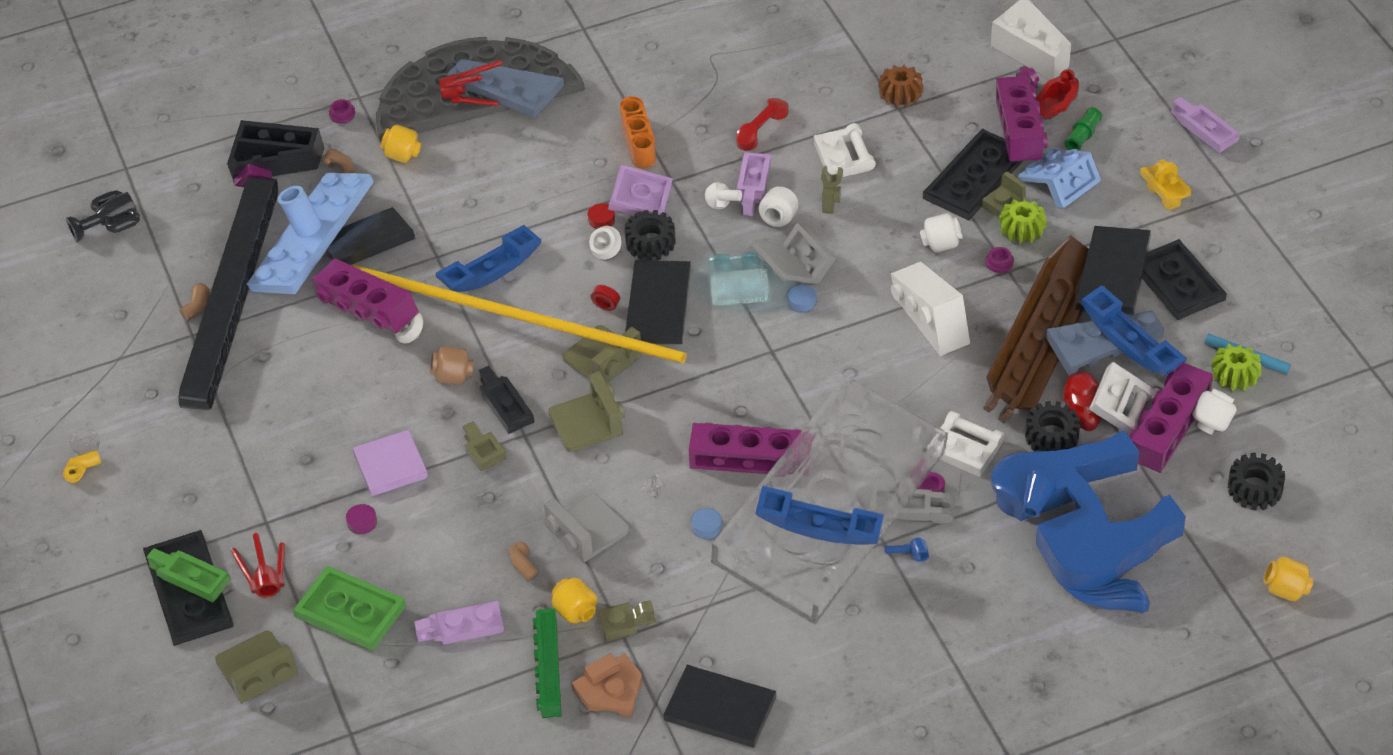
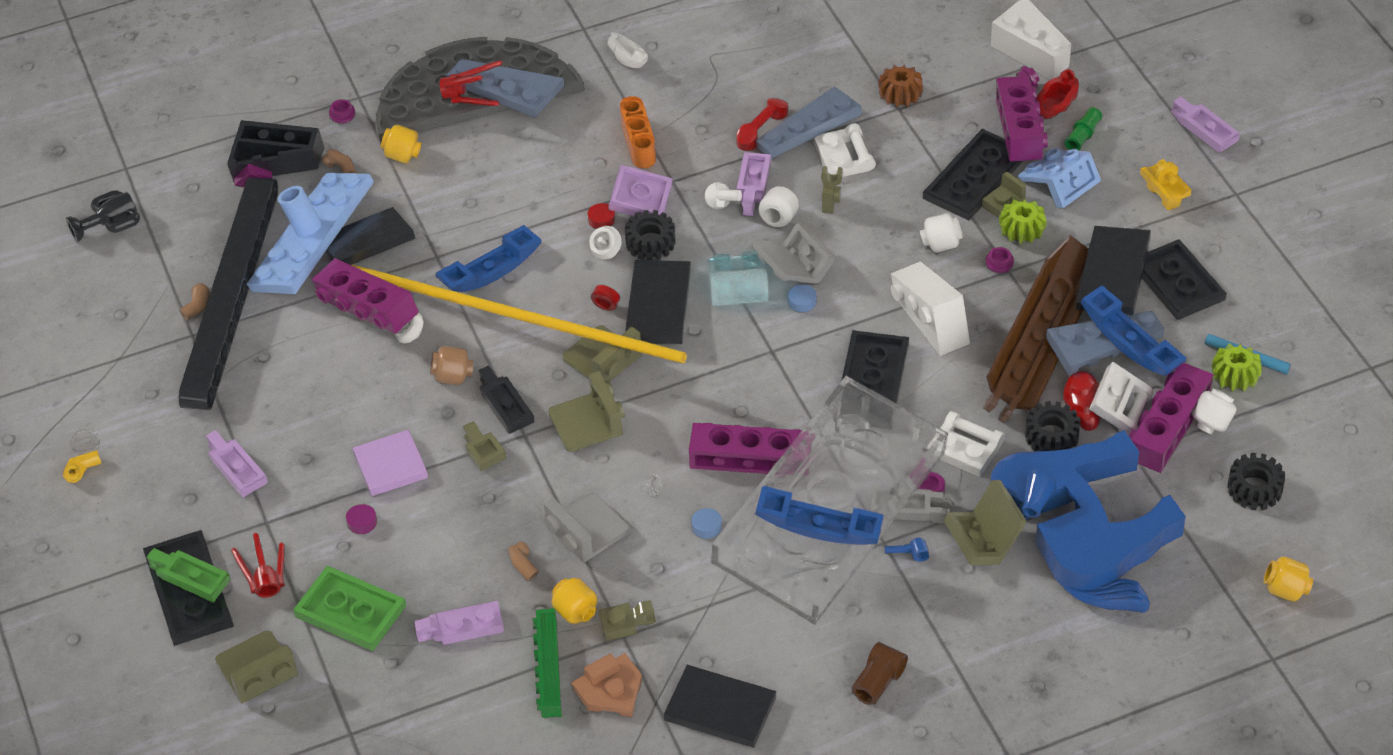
(235, 464): none -> lavender hinge
(627, 51): none -> white arm
(811, 121): none -> sand blue wing
(877, 362): none -> black tile
(881, 668): none -> reddish brown piece
(989, 529): none -> olive bracket

